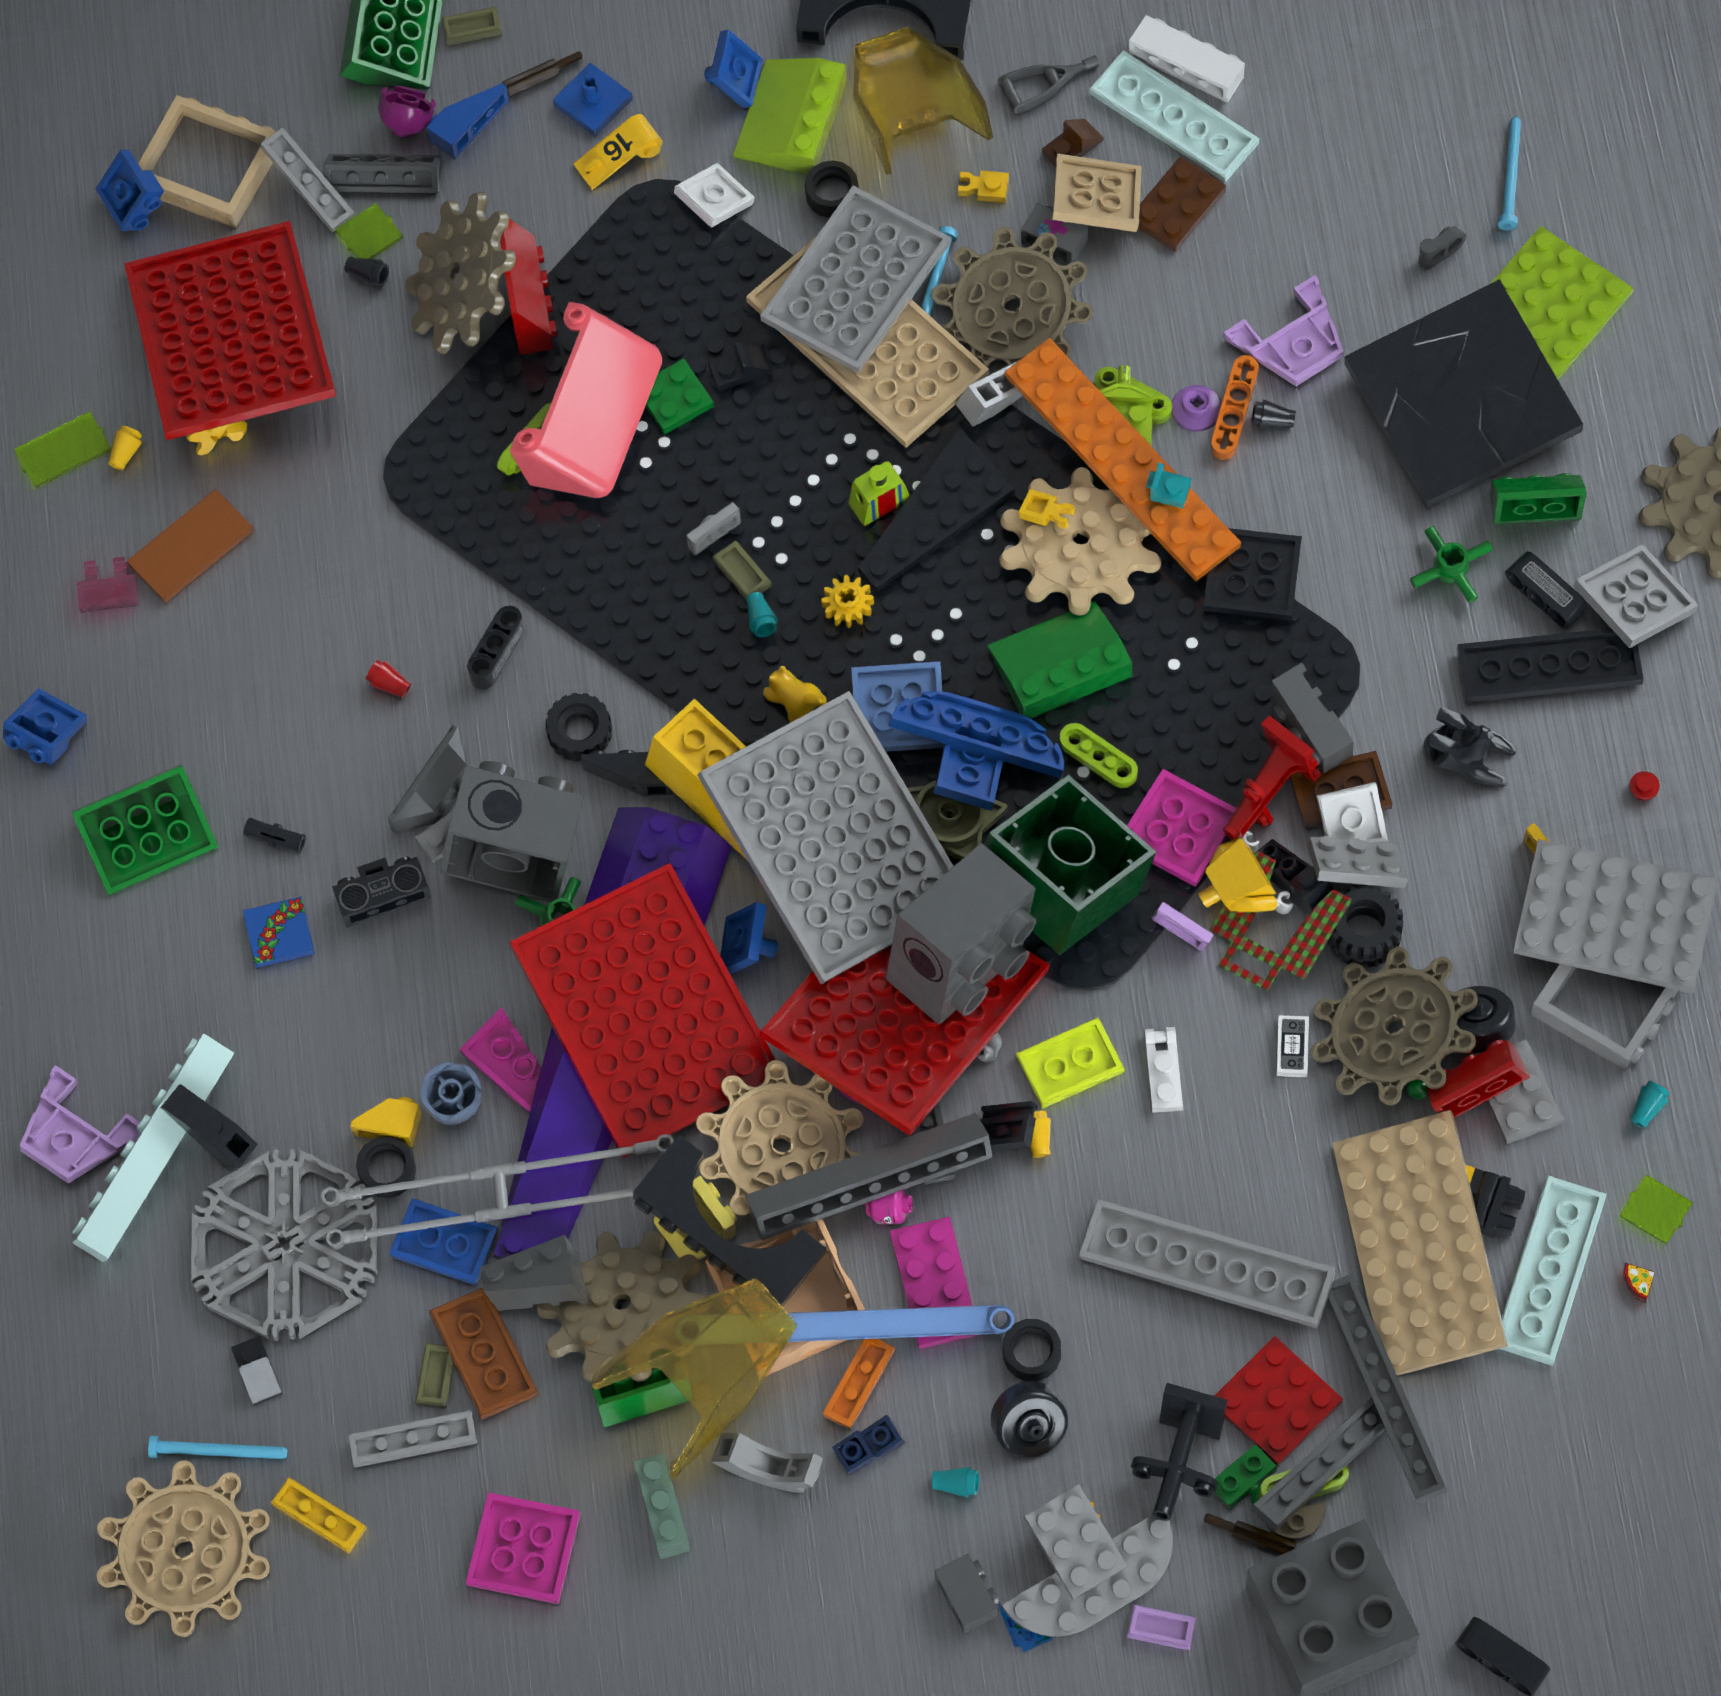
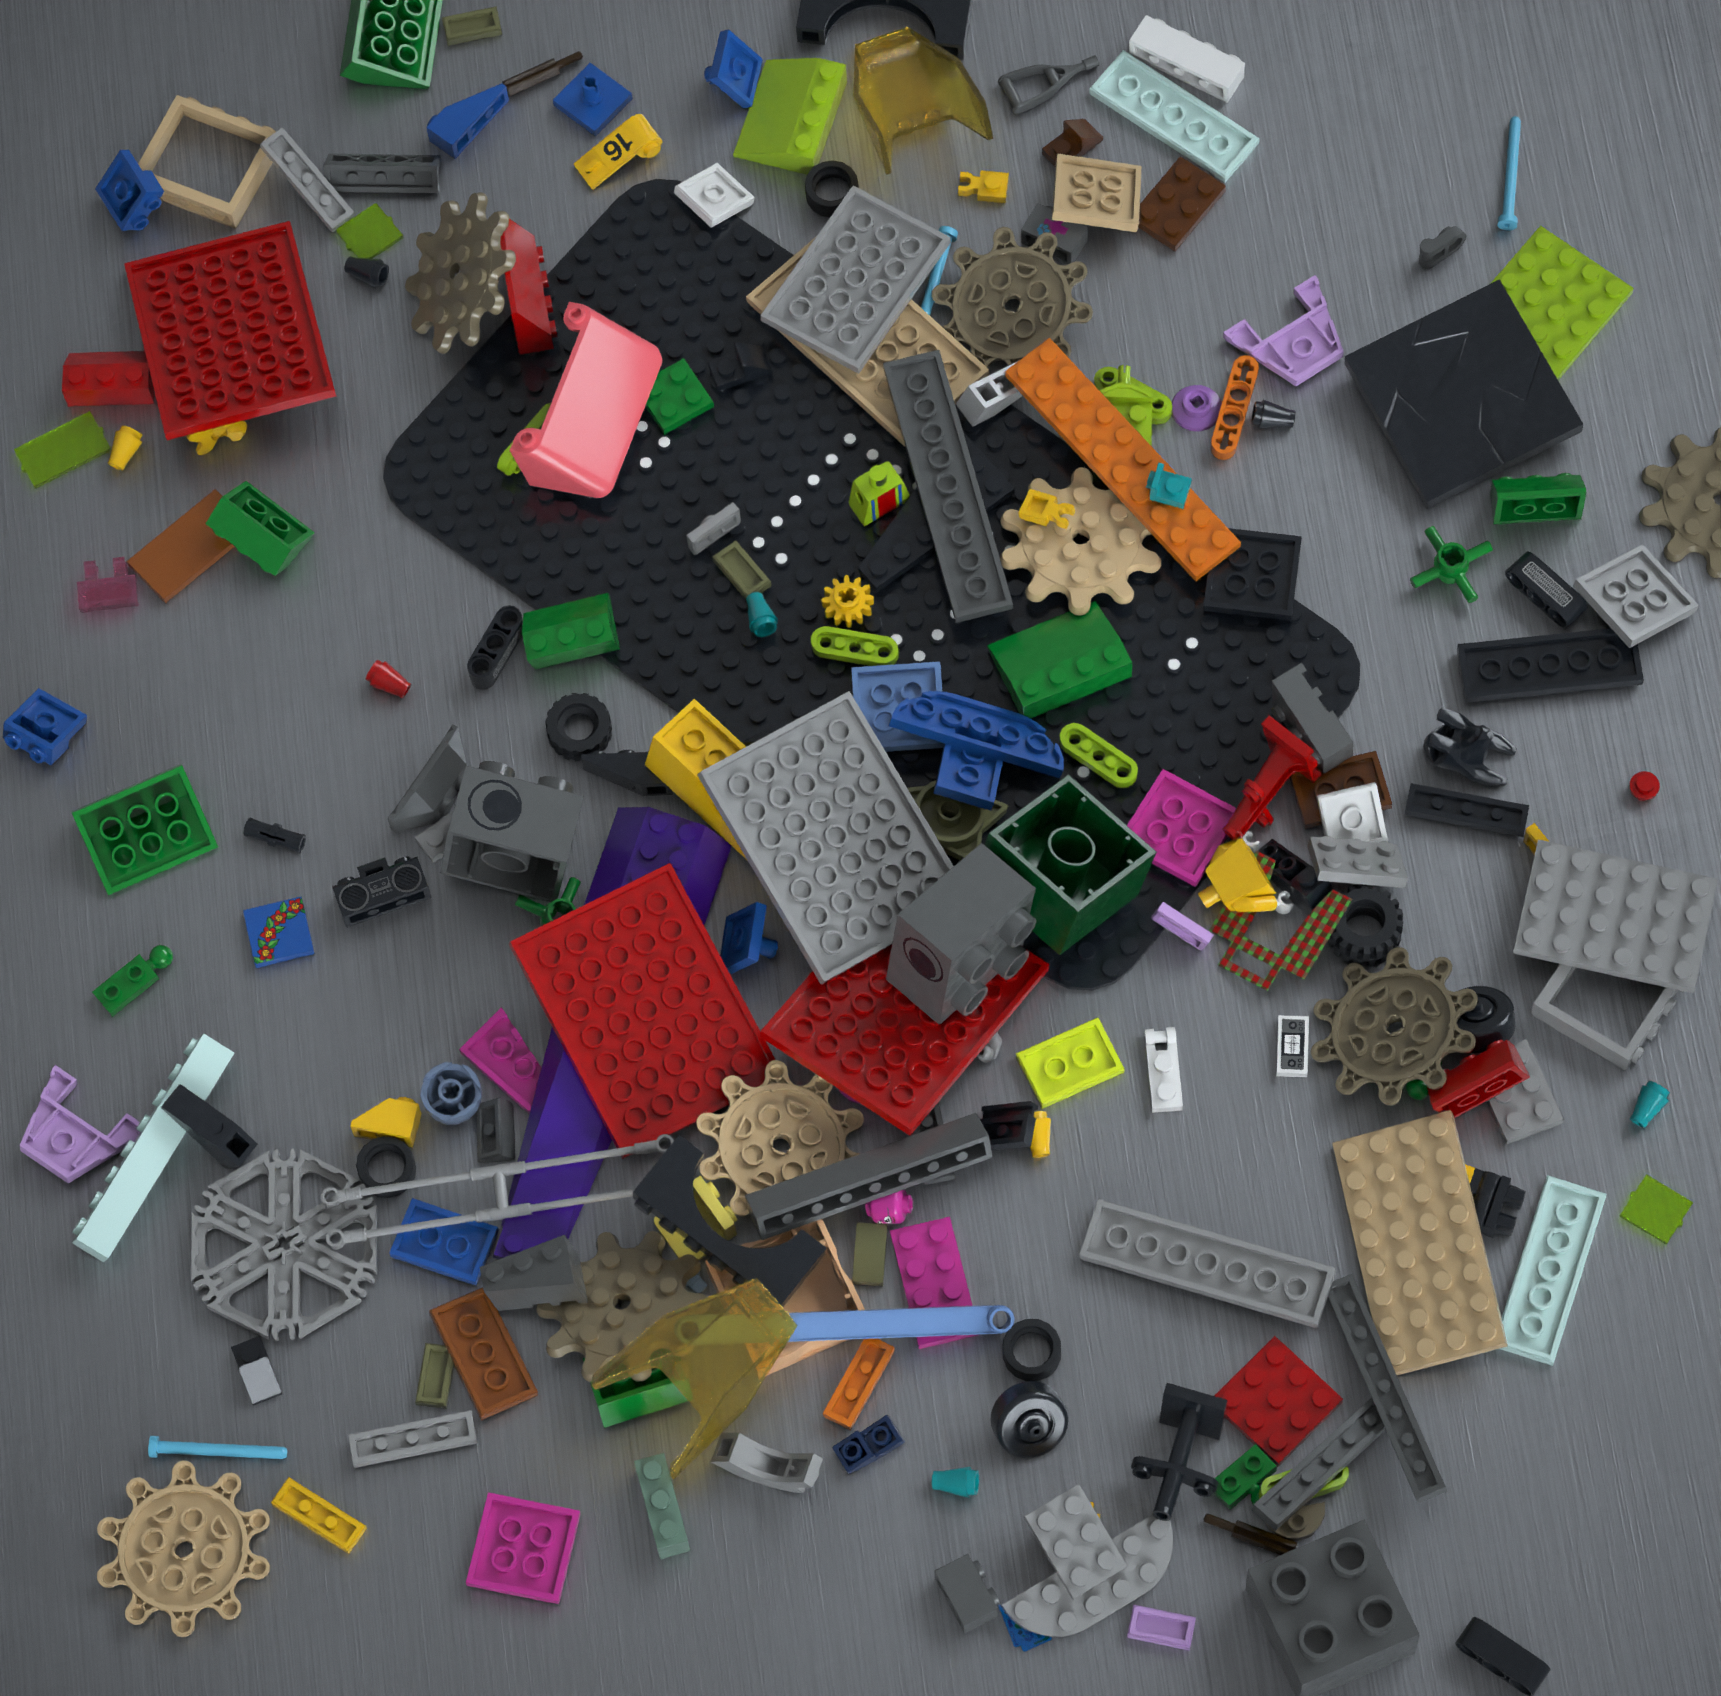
(107, 379): none -> red slope
(132, 979): none -> green plate
(259, 528): none -> green slope
(405, 110): magenta cylinder -> none
(495, 1131): none -> dark grey slope
(569, 631): none -> green slope
(696, 1283): none -> medium blue piece
(795, 695): yellow animal -> none
(843, 640): none -> lime plate
(869, 1254): none -> olive tile
(947, 486): none -> dark grey plate
(1467, 810): none -> black plate
(1638, 1281): tile -> none

